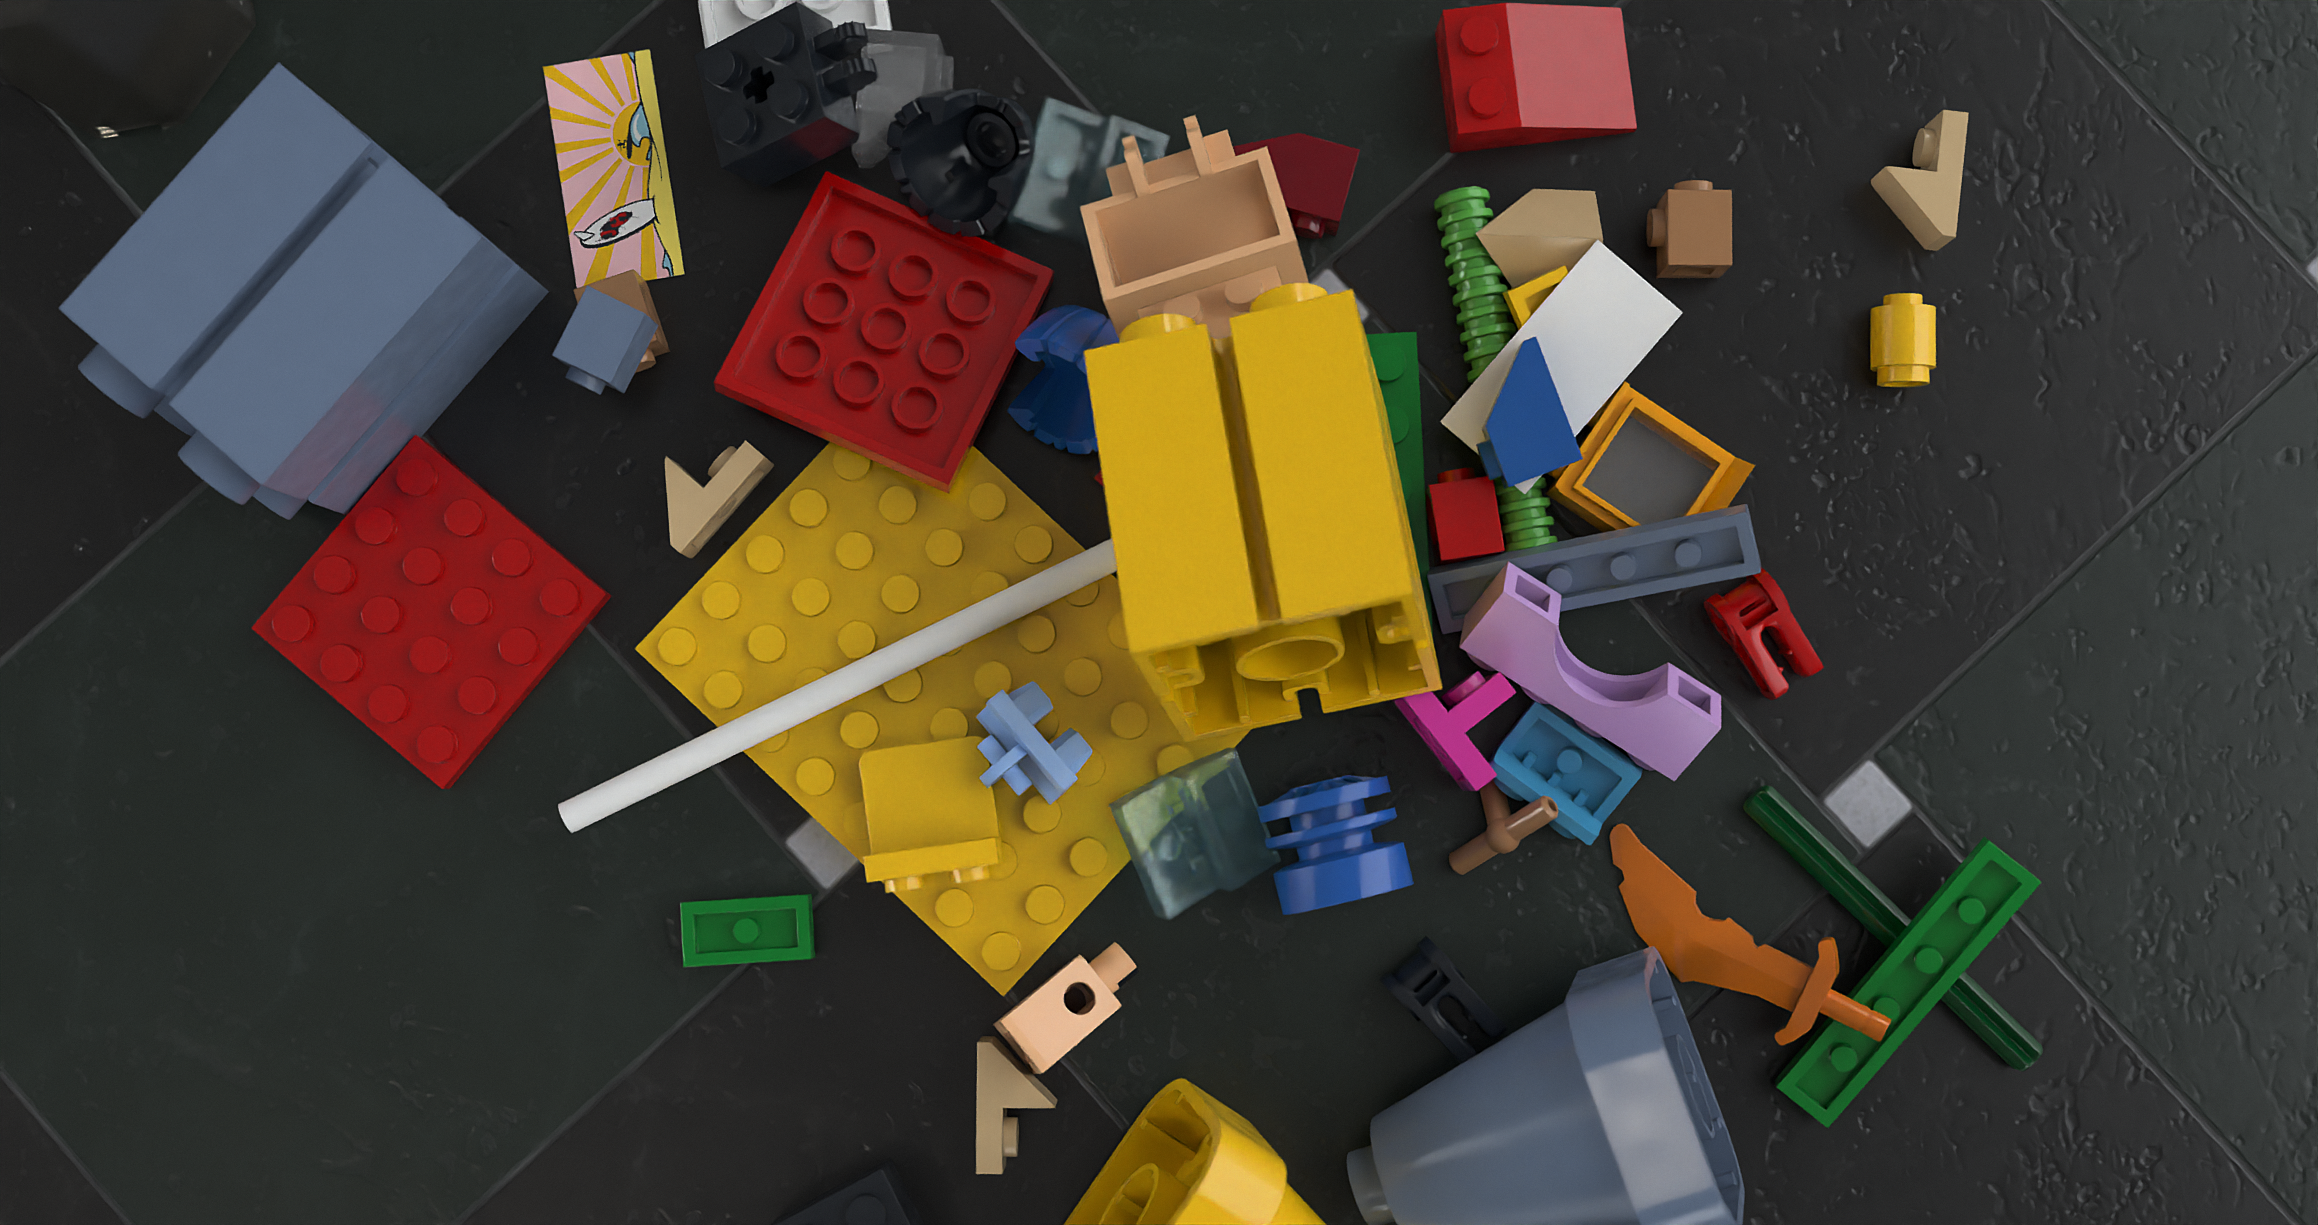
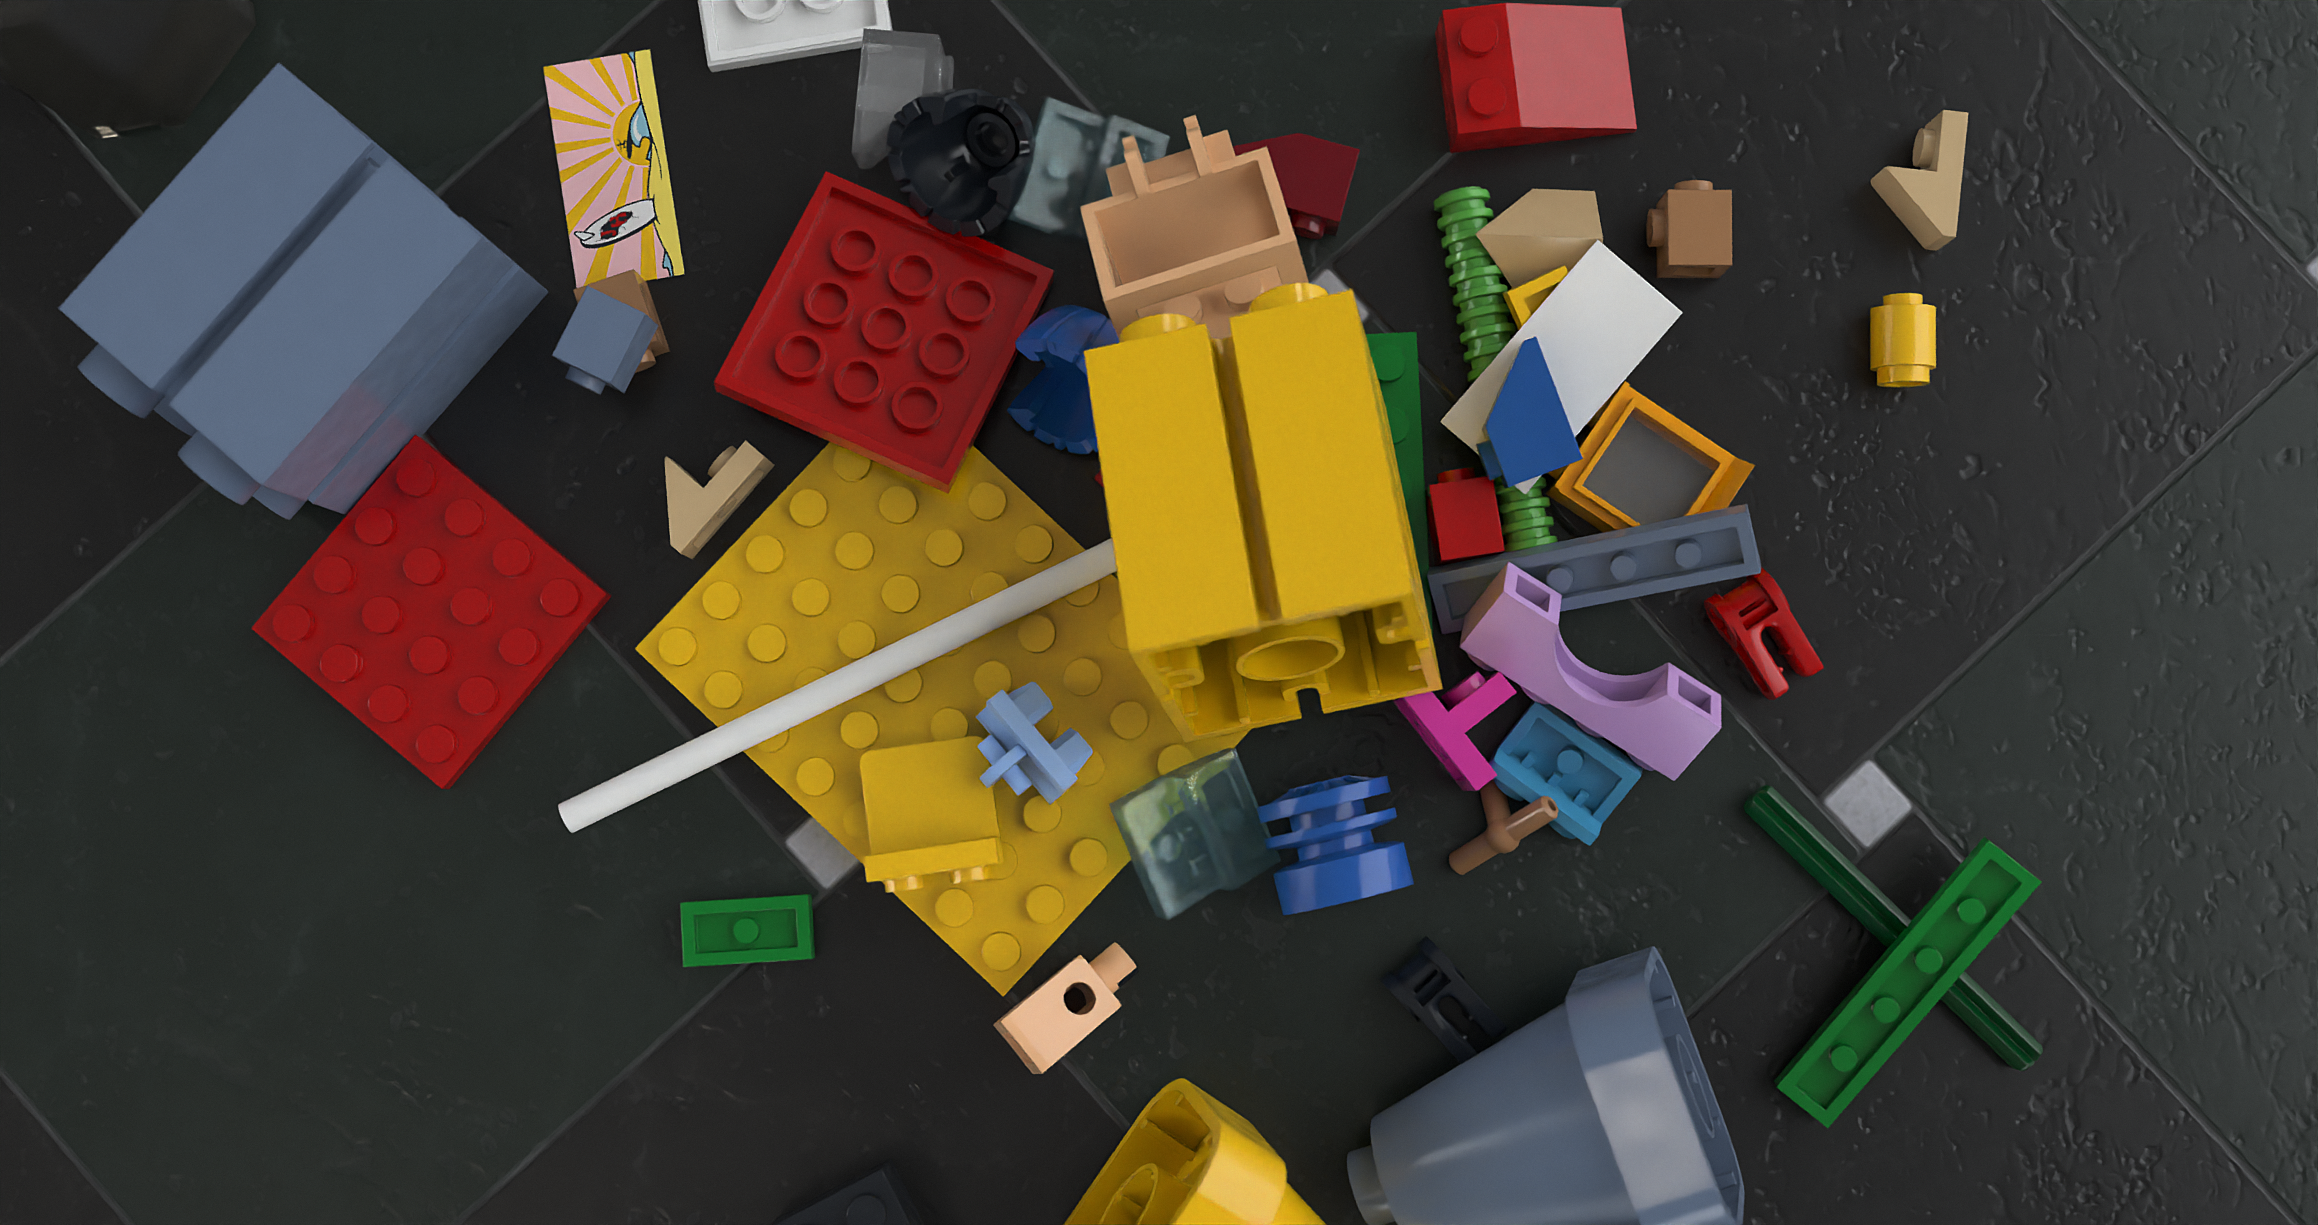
(783, 93): black hinge -> none
(1002, 1085): tan slope -> none
(1725, 953): orange sword -> none

